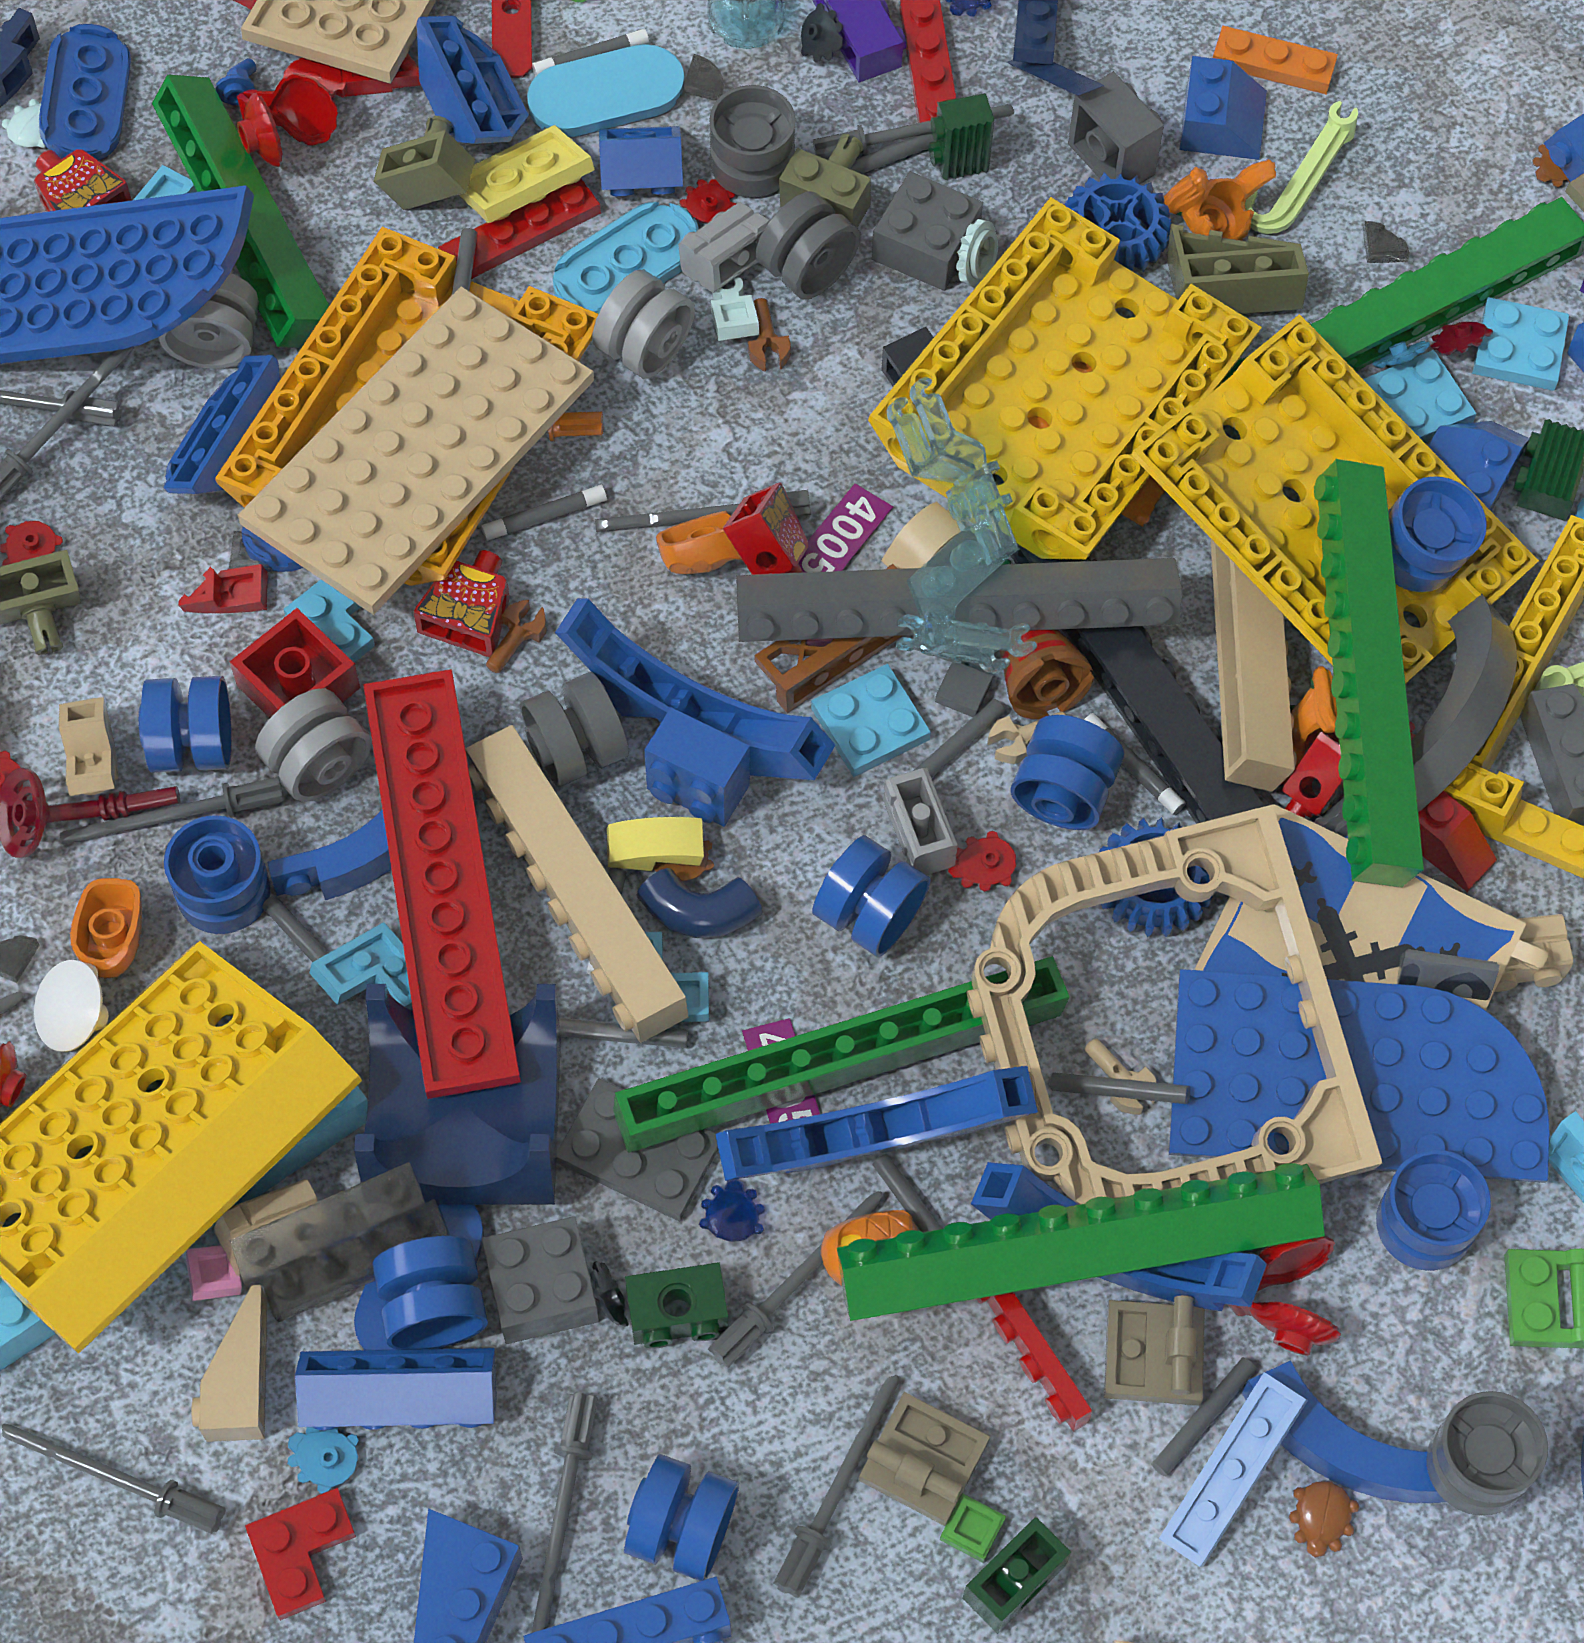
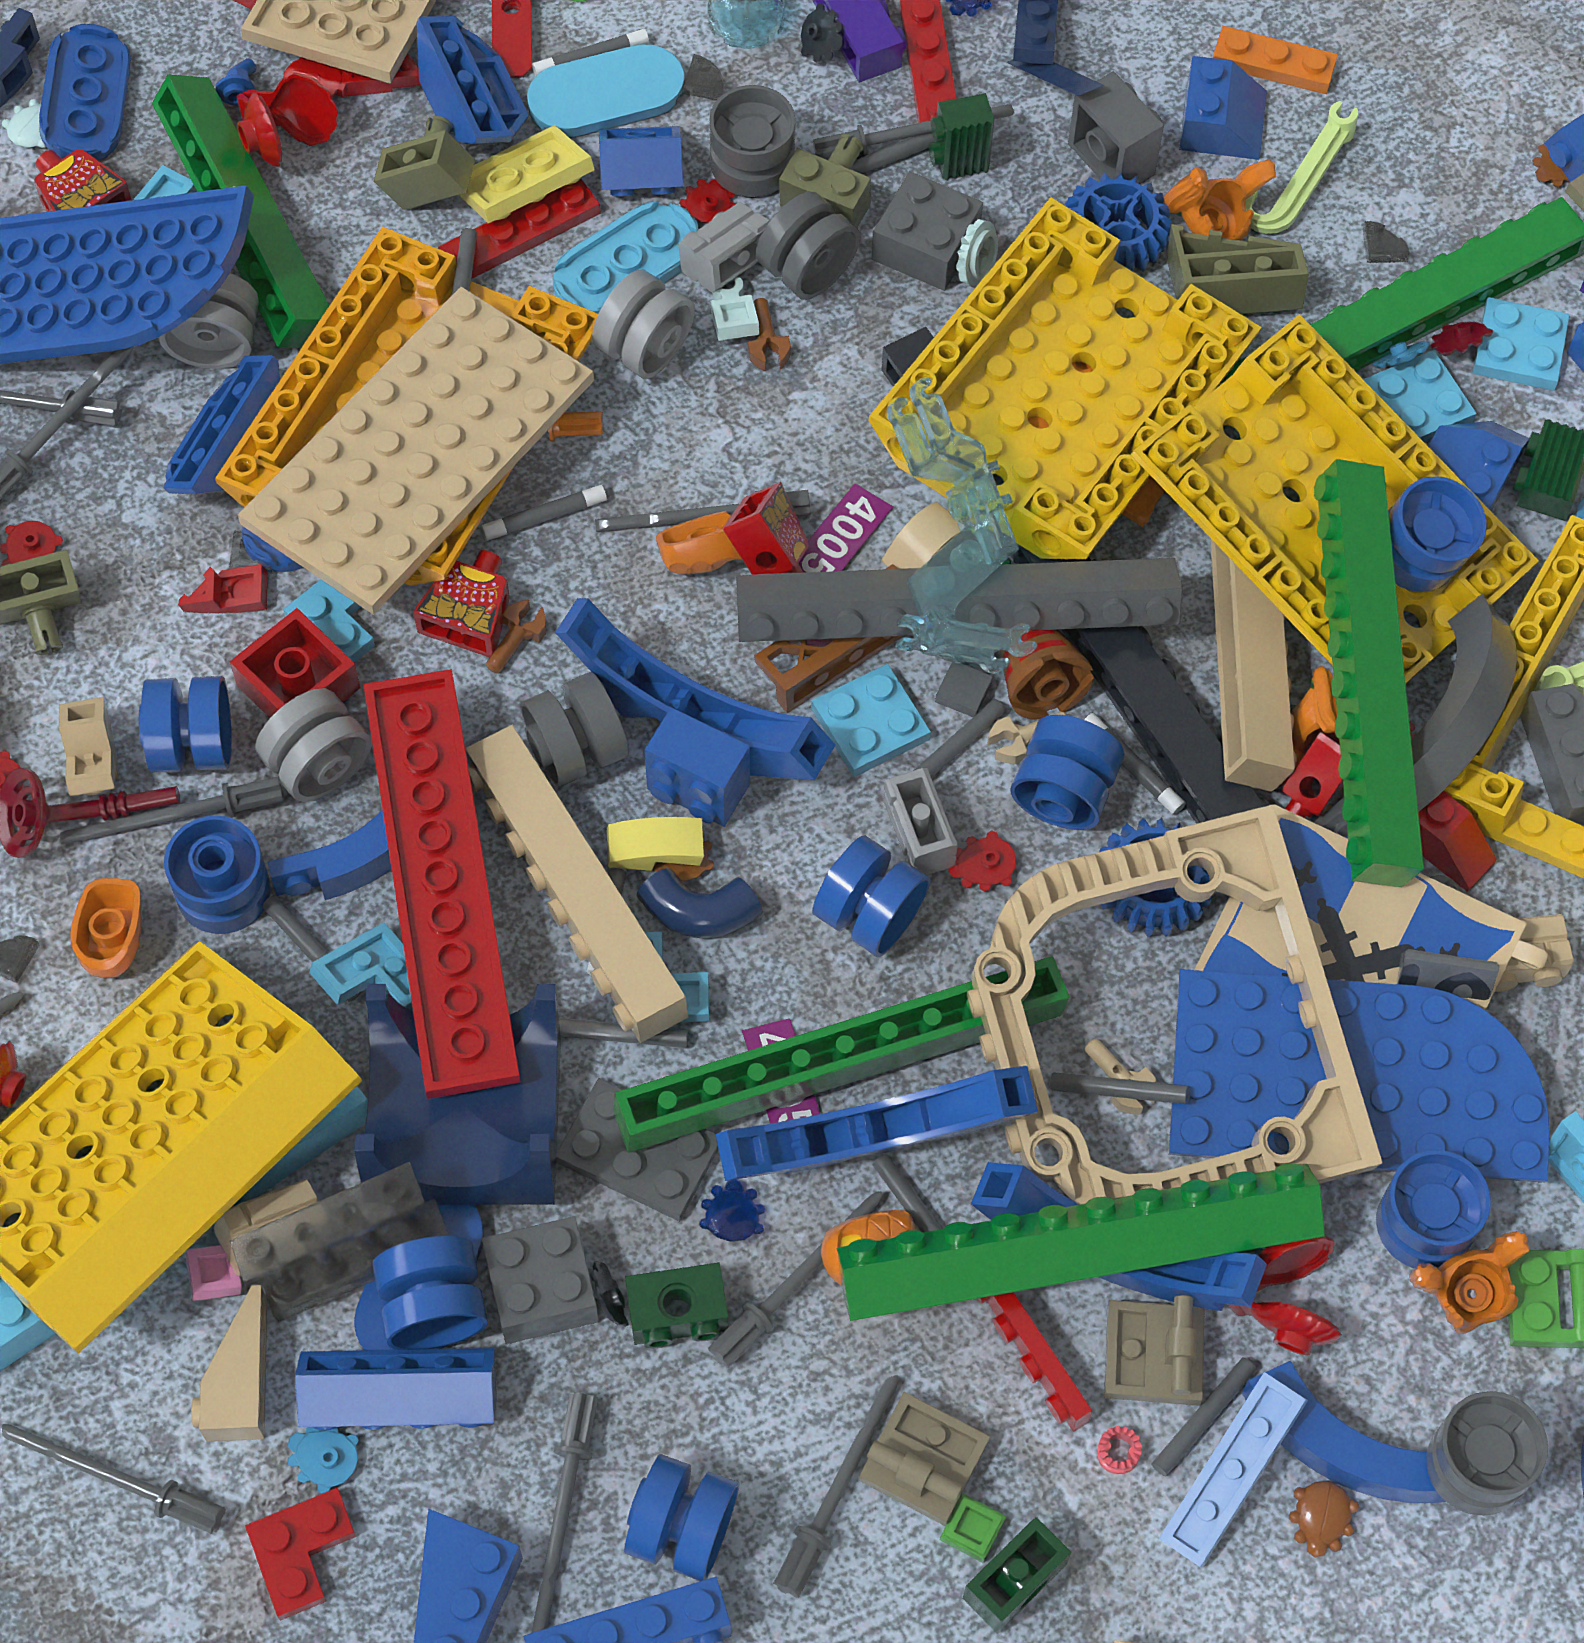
(69, 1005): white dish -> none
(1133, 1453): none -> coral bush
(1477, 1270): none -> orange hair

